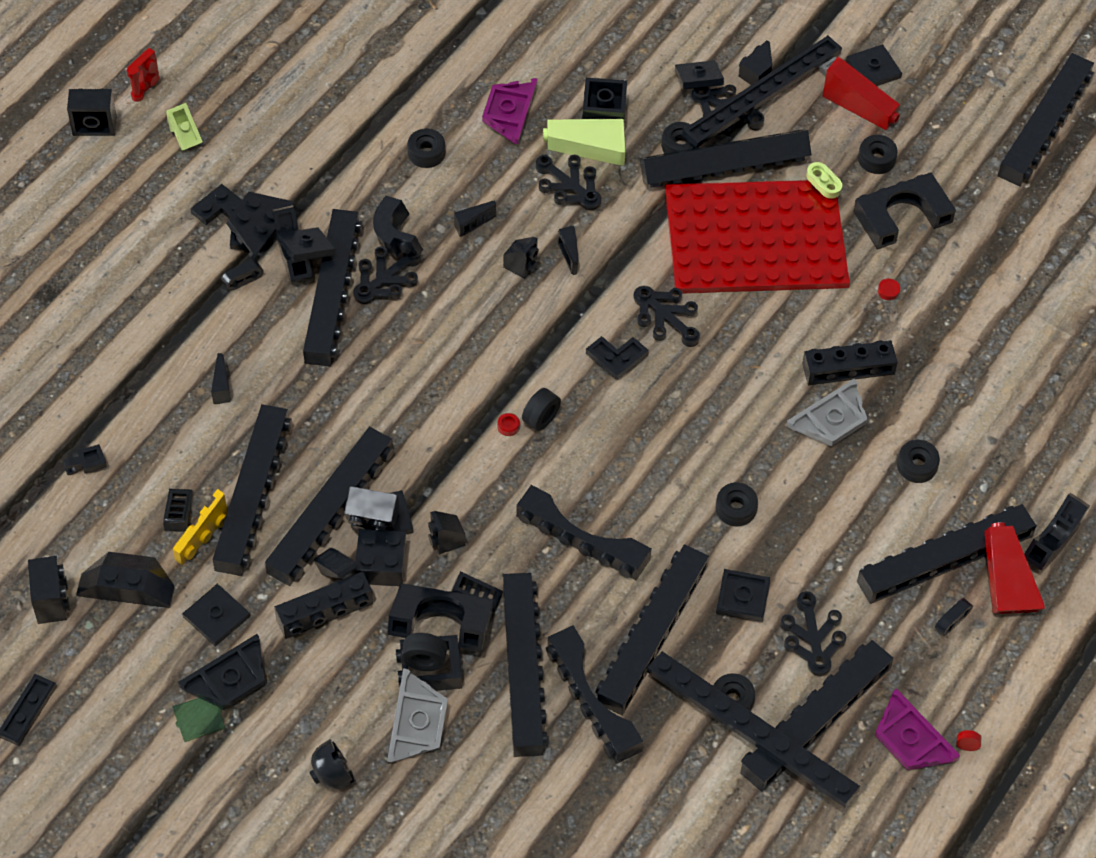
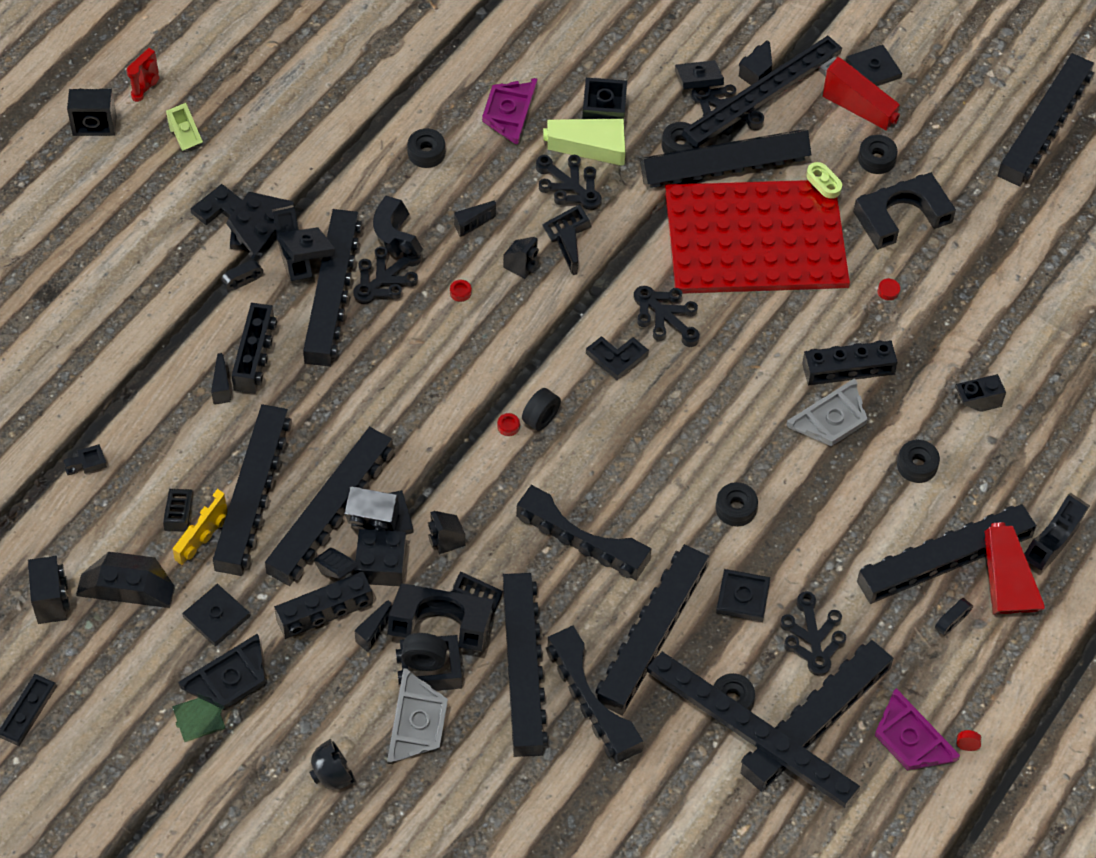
(253, 348): none -> black brick
(370, 629): none -> black slope
(460, 290): none -> red tile
(571, 214): none -> black slope
(982, 393): none -> black slope

